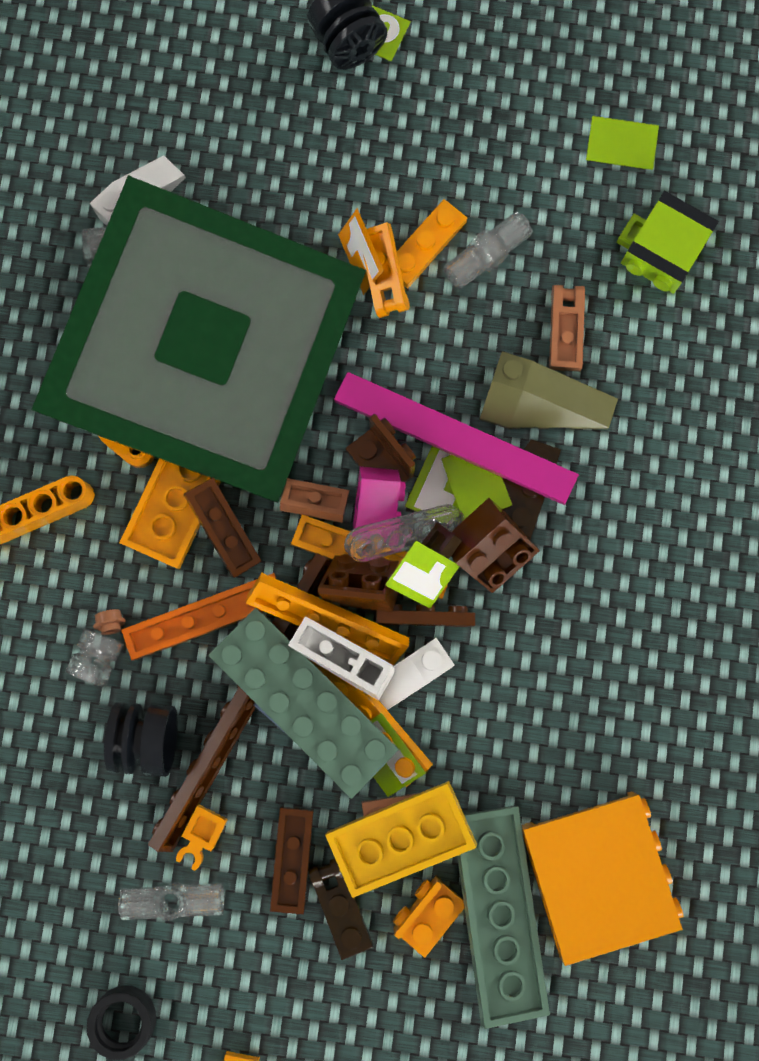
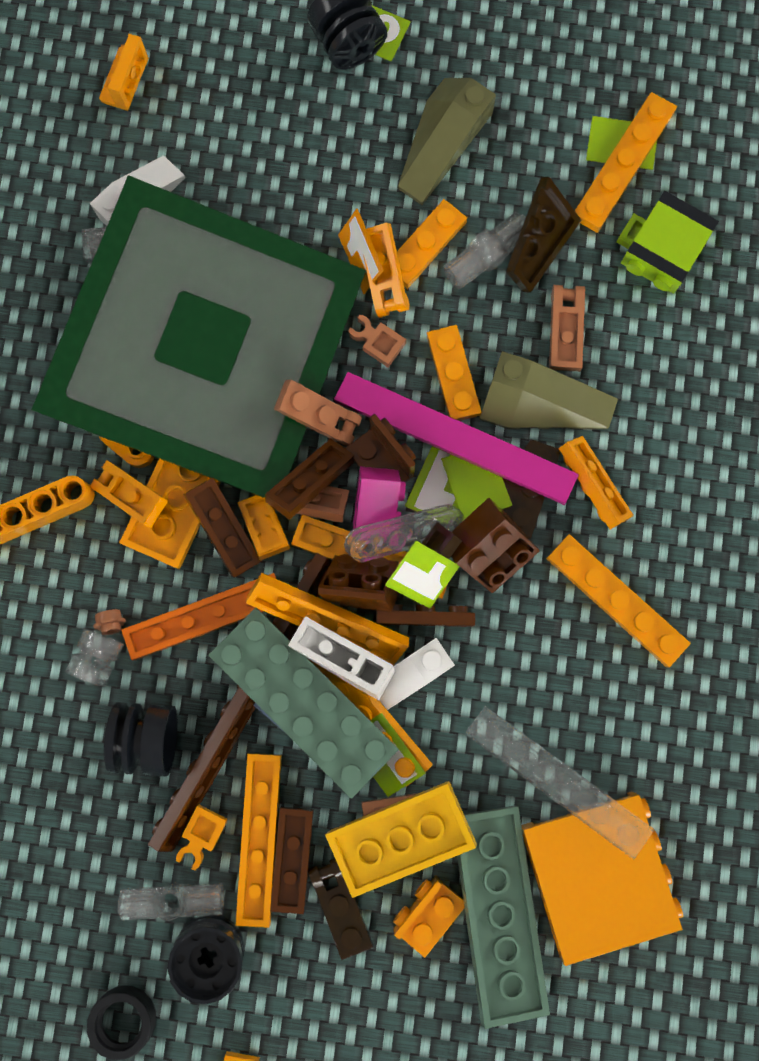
(125, 74): none -> light orange bracket
(129, 494): none -> light orange plate
(198, 976): none -> black wheel
(258, 840): none -> light orange plate
(263, 527): none -> light orange plate
(309, 478): none -> reddish brown plate
(317, 412): none -> nougat plate
(380, 342): none -> nougat plate
(445, 130): none -> olive wedge
(453, 373): none -> light orange plate
(542, 236): none -> dark brown wing
(560, 782): none -> clear plate
(595, 482): none -> light orange plate
(618, 601): none -> light orange plate
(625, 161): none -> light orange plate

